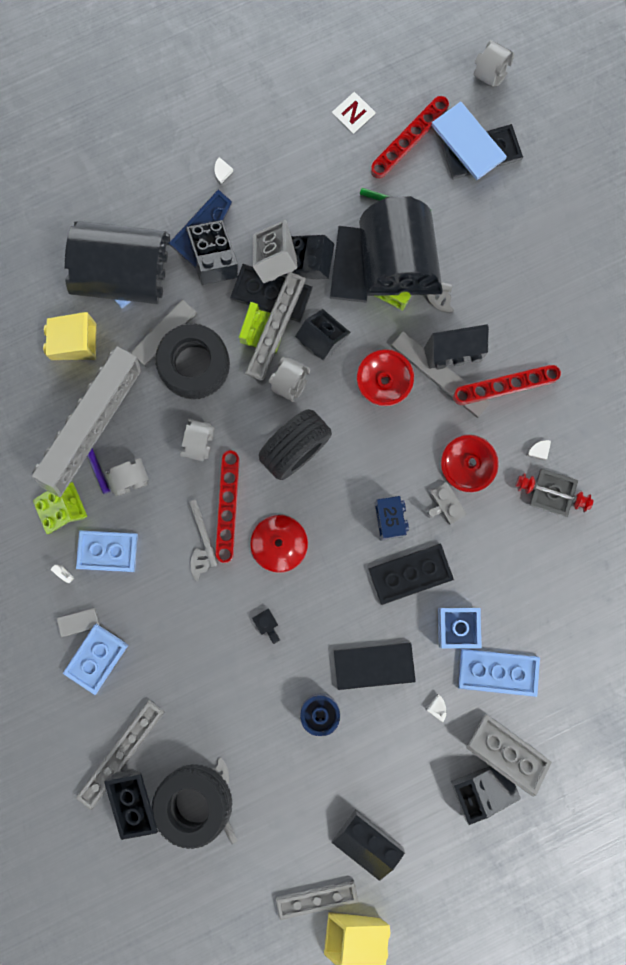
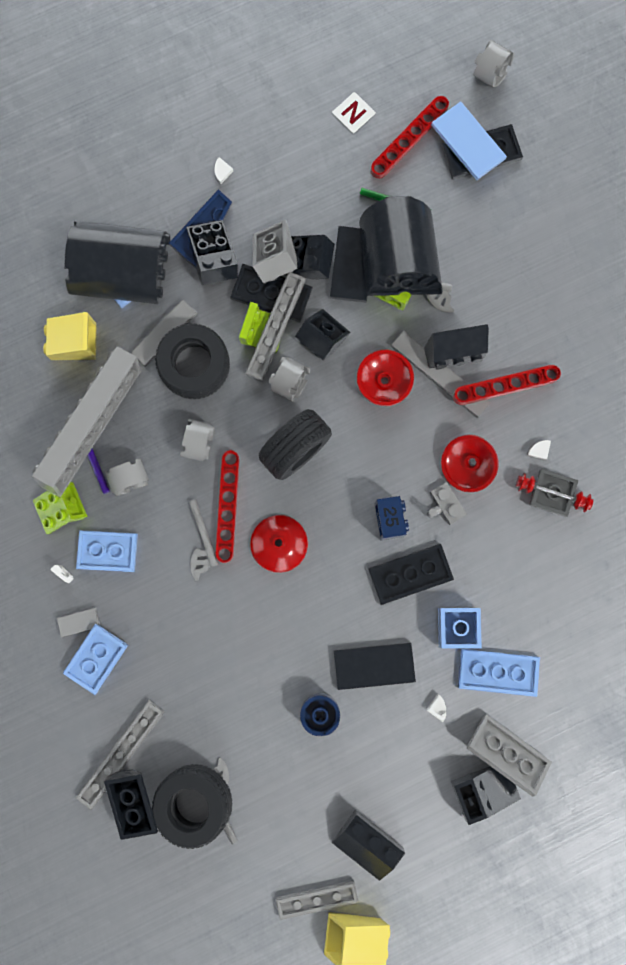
(266, 623): black plate -> none

